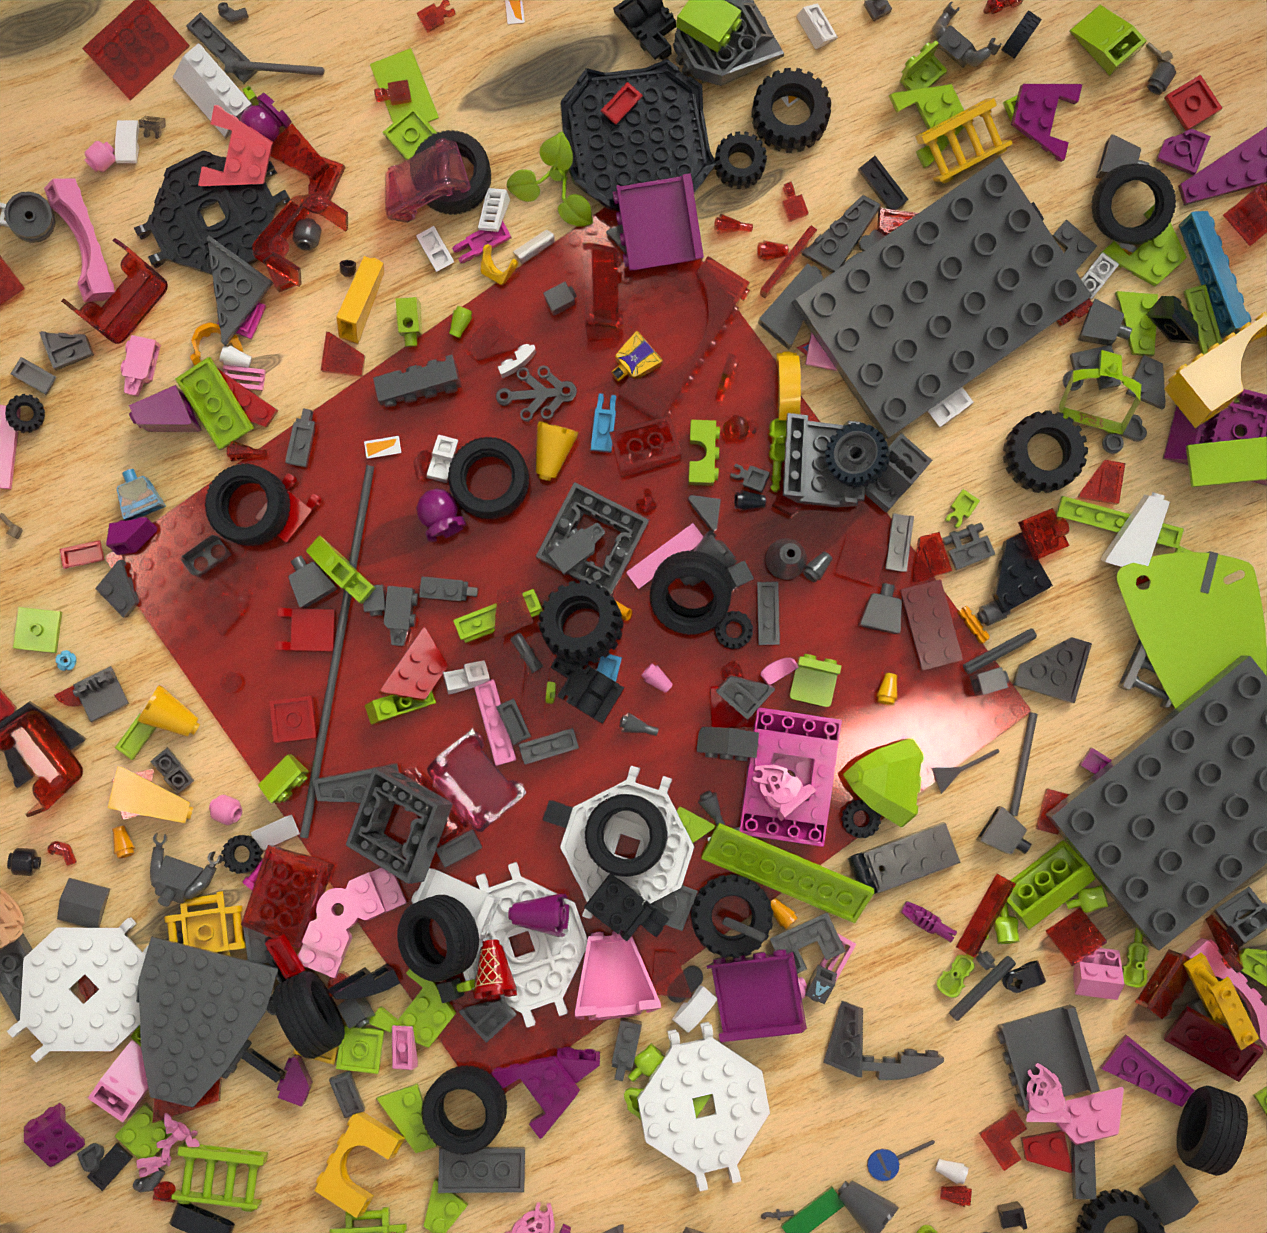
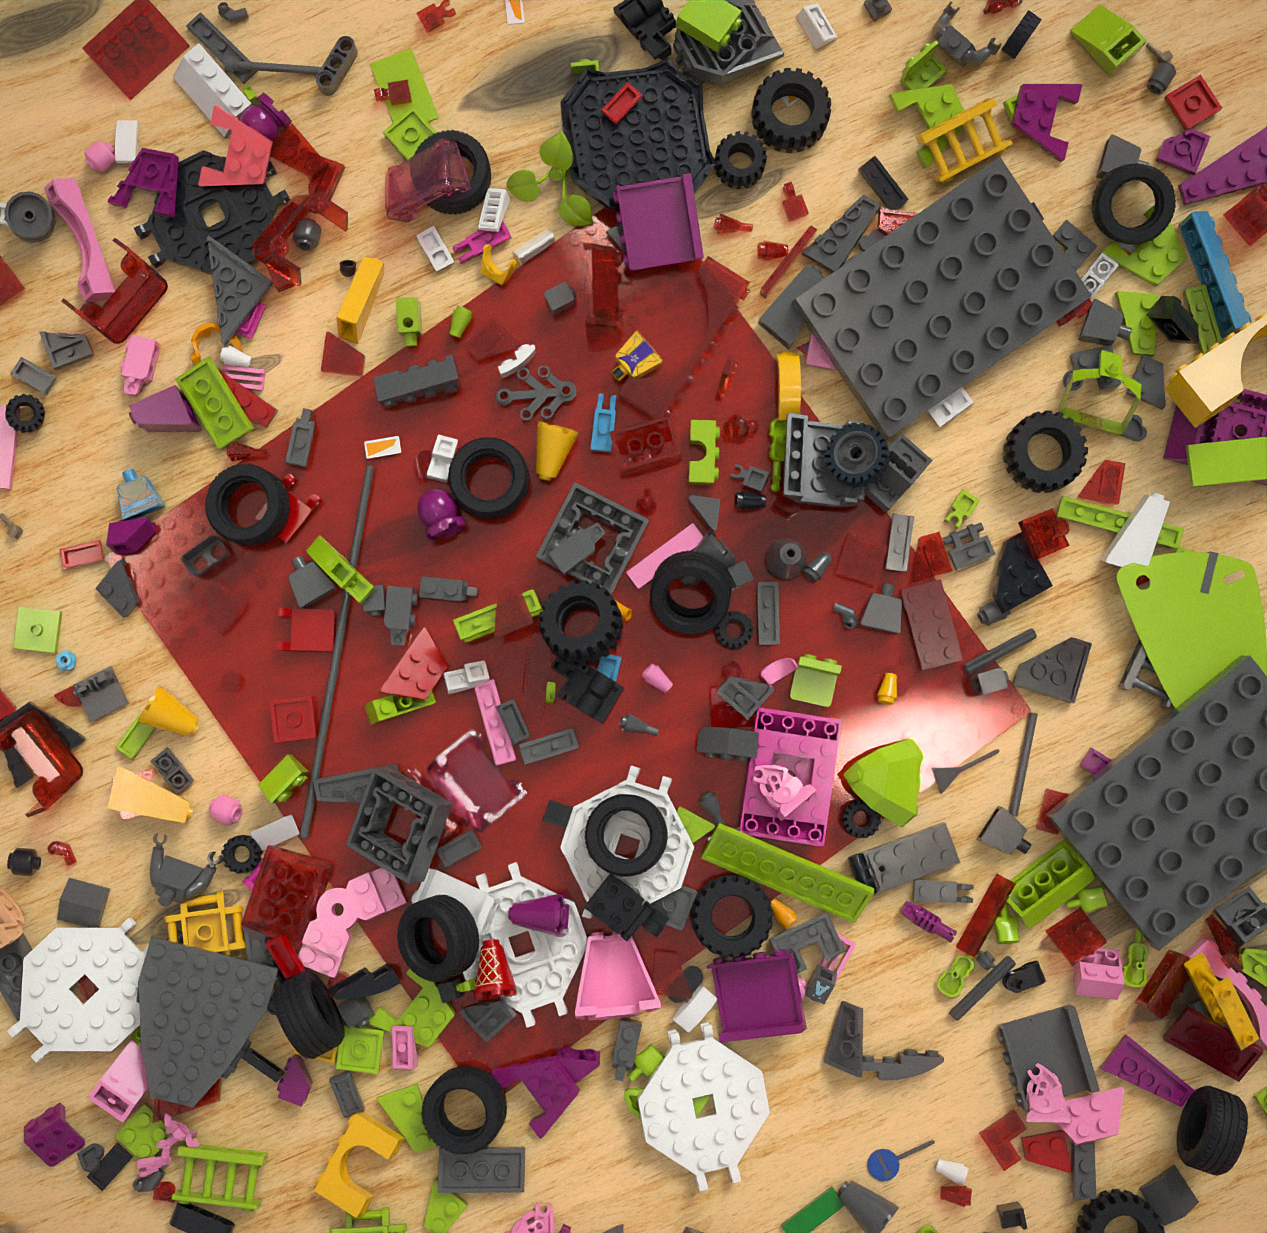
(122, 843): light orange cone -> none
(151, 172): none -> magenta wing
(152, 123): clear smoke tile -> none
(336, 75): none -> dark grey beam
(526, 652): dark grey axle -> none
(579, 67): none -> lime bracket
(740, 927): black tile -> none
(777, 1214): dark grey hand -> none
(848, 615): none -> dark grey arm
(940, 891): none -> dark grey hinge
(973, 624): light orange axle -> none
(1112, 443): dark grey plate -> none

